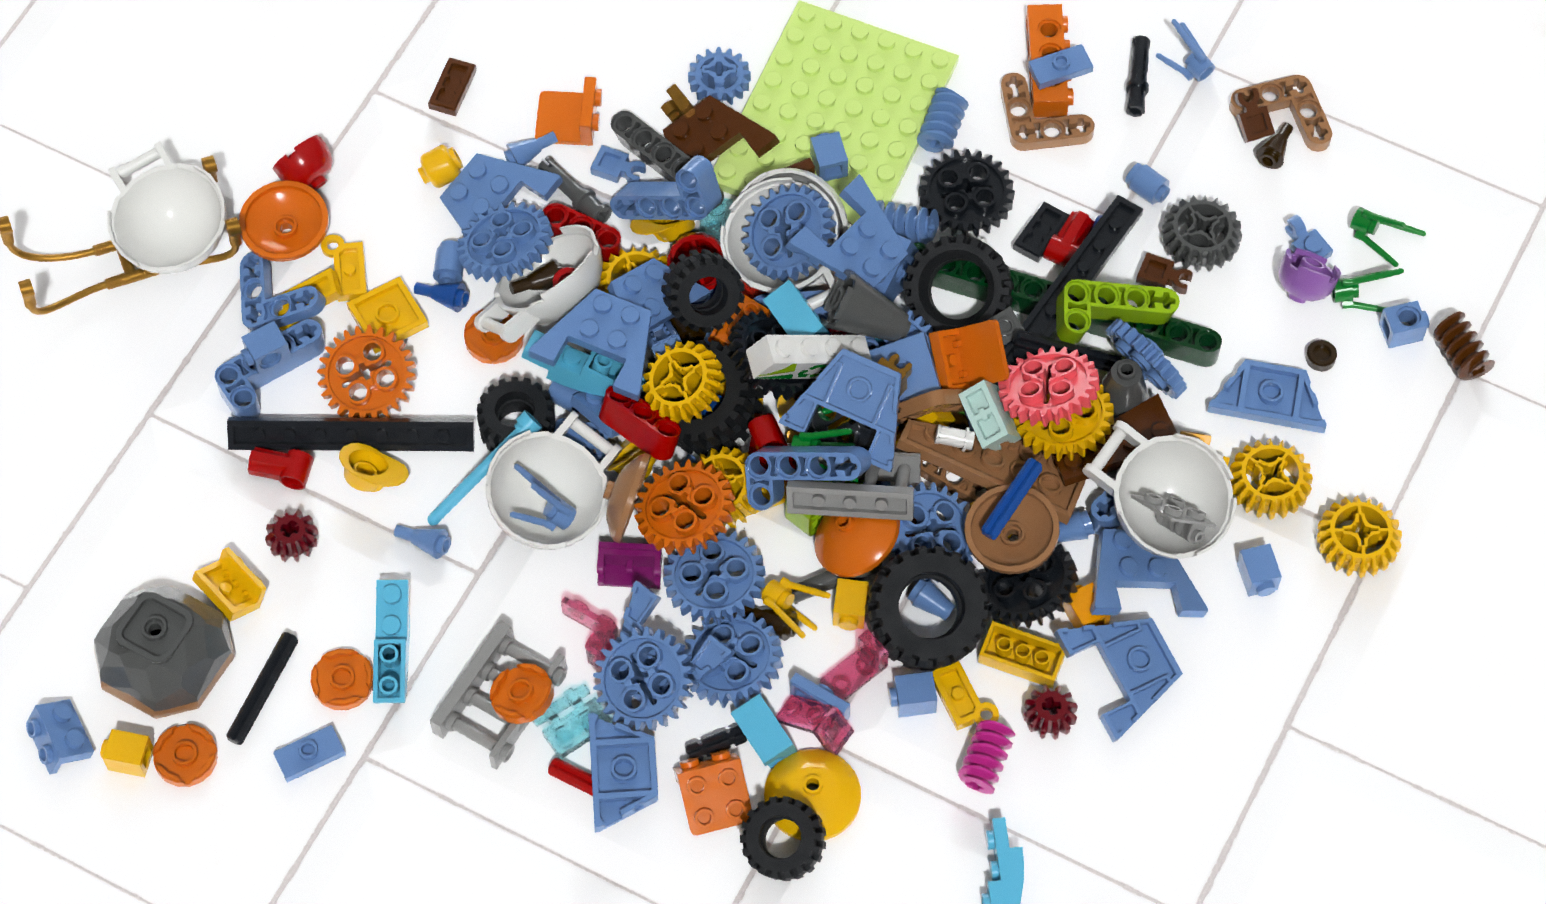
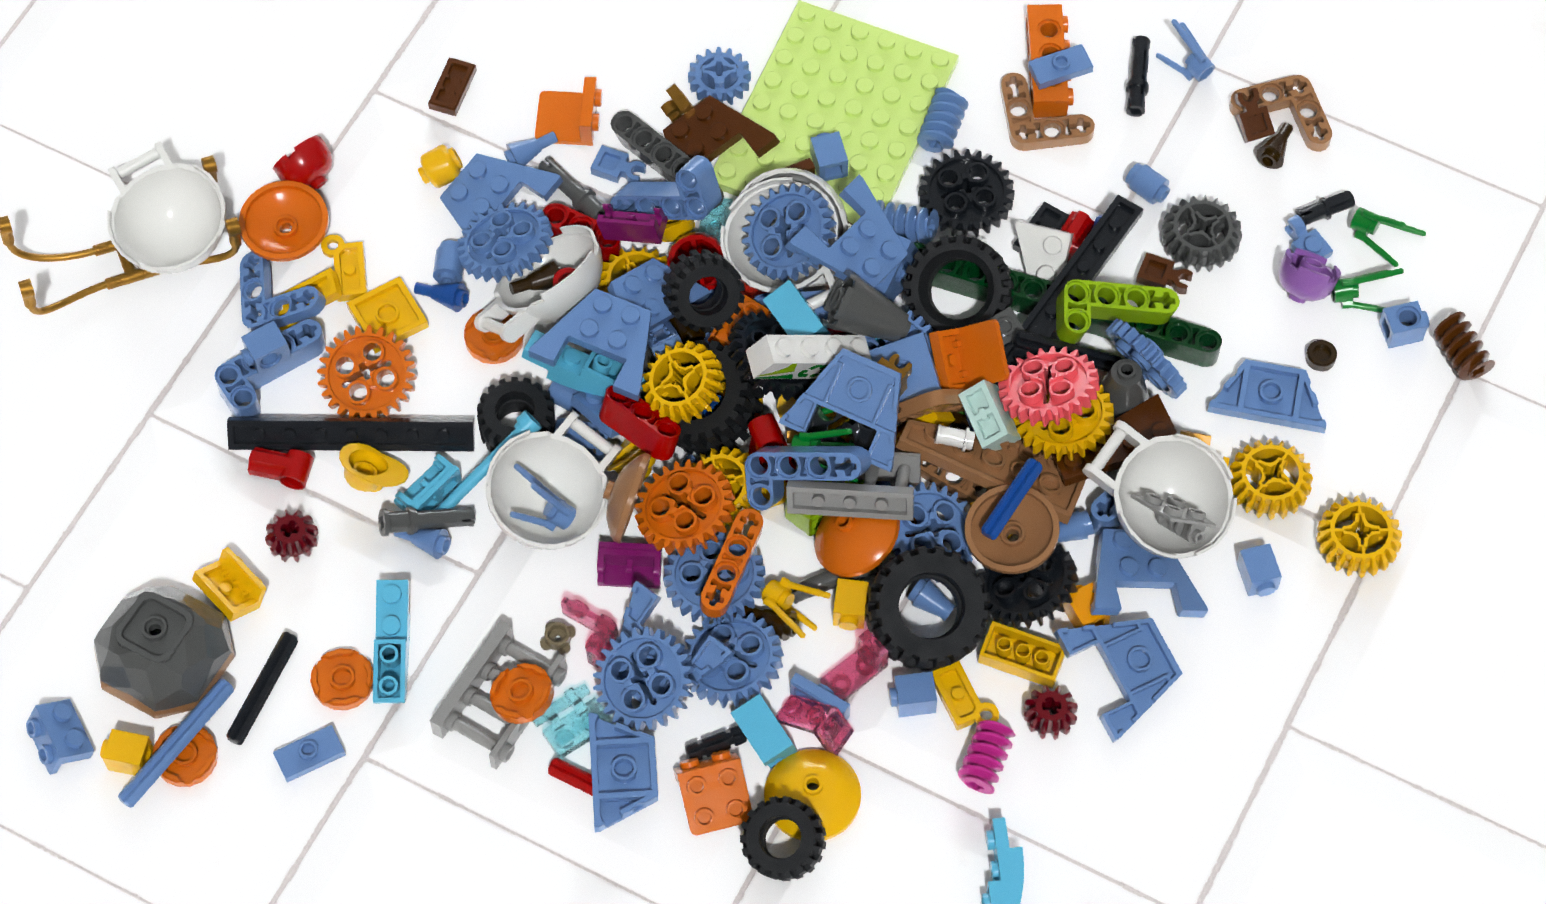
(175, 743): none -> medium blue axle
(412, 520): none -> dark grey pin
(431, 487): none -> medium azure hinge
(555, 629): none -> dark tan plate
(632, 226): none -> magenta hinge
(730, 562): none -> orange beam
(1043, 249): none -> white wing
(1326, 207): none -> black axle

